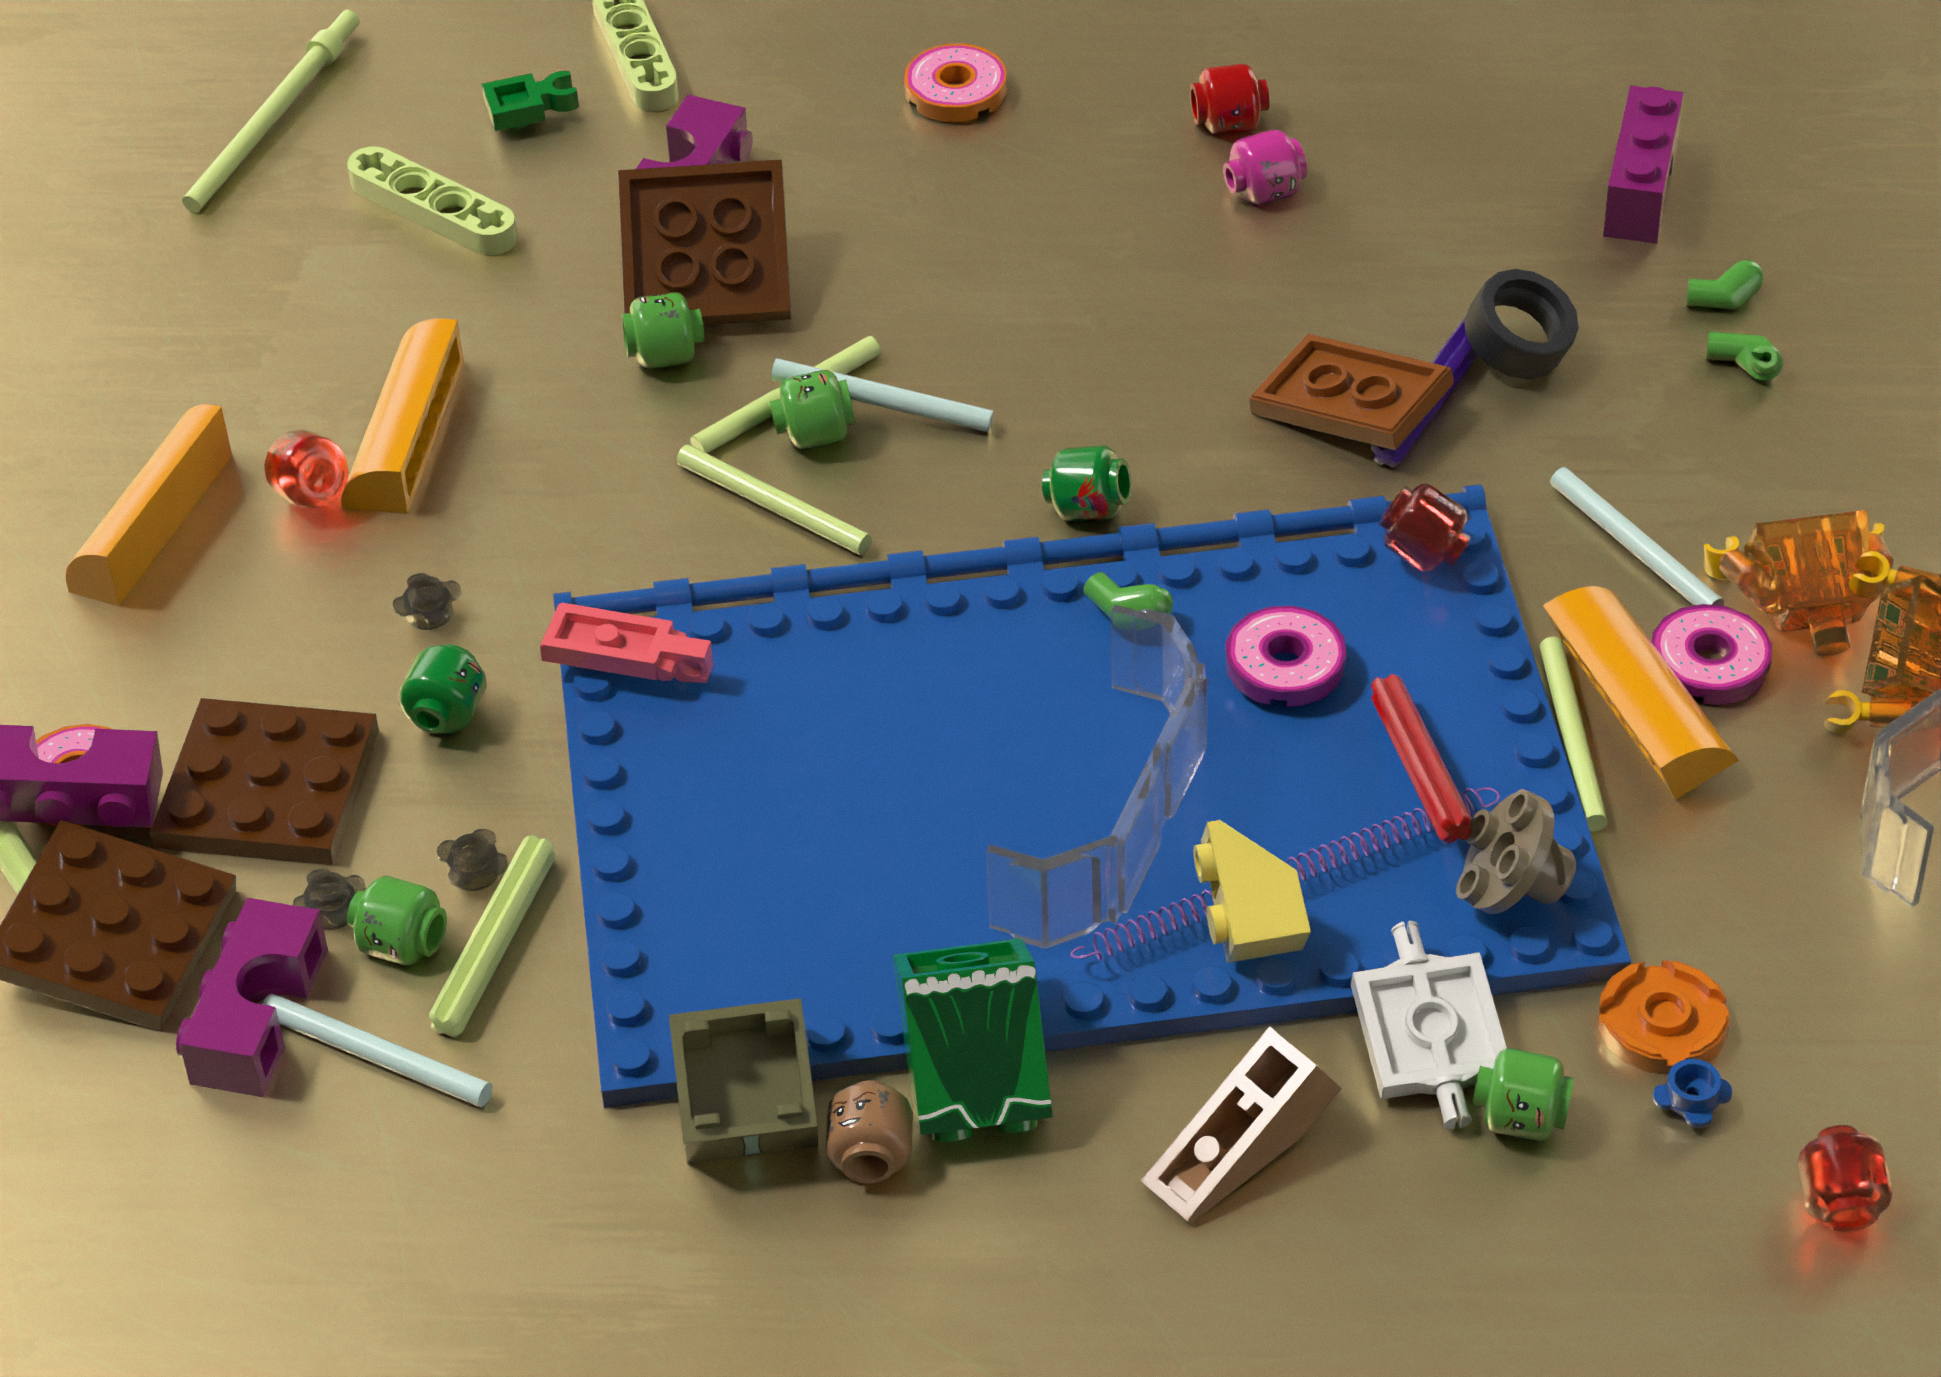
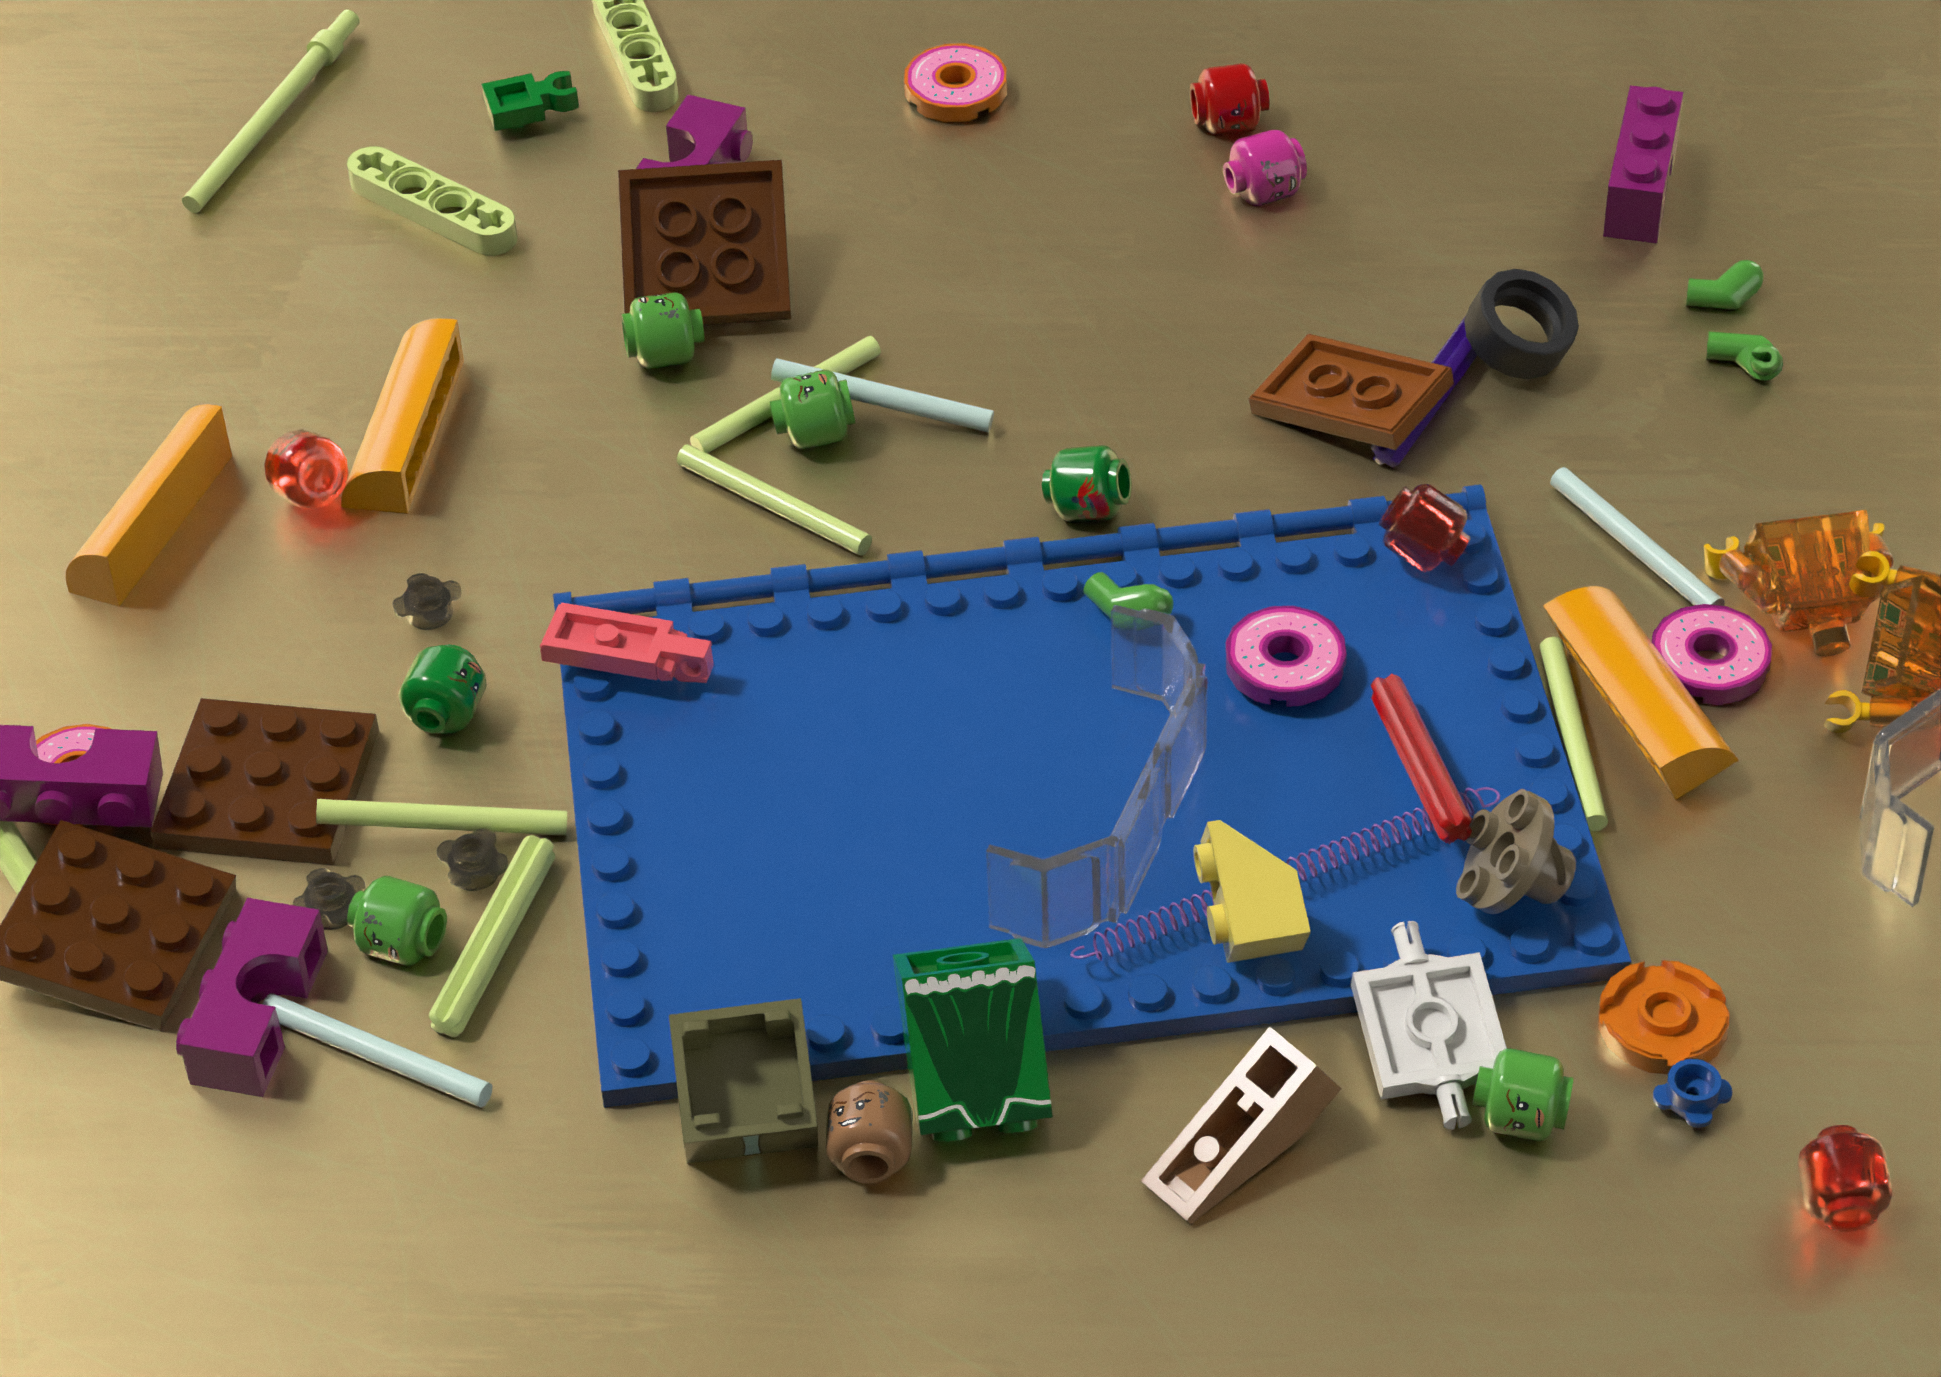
(441, 817): none -> yellowish green bar

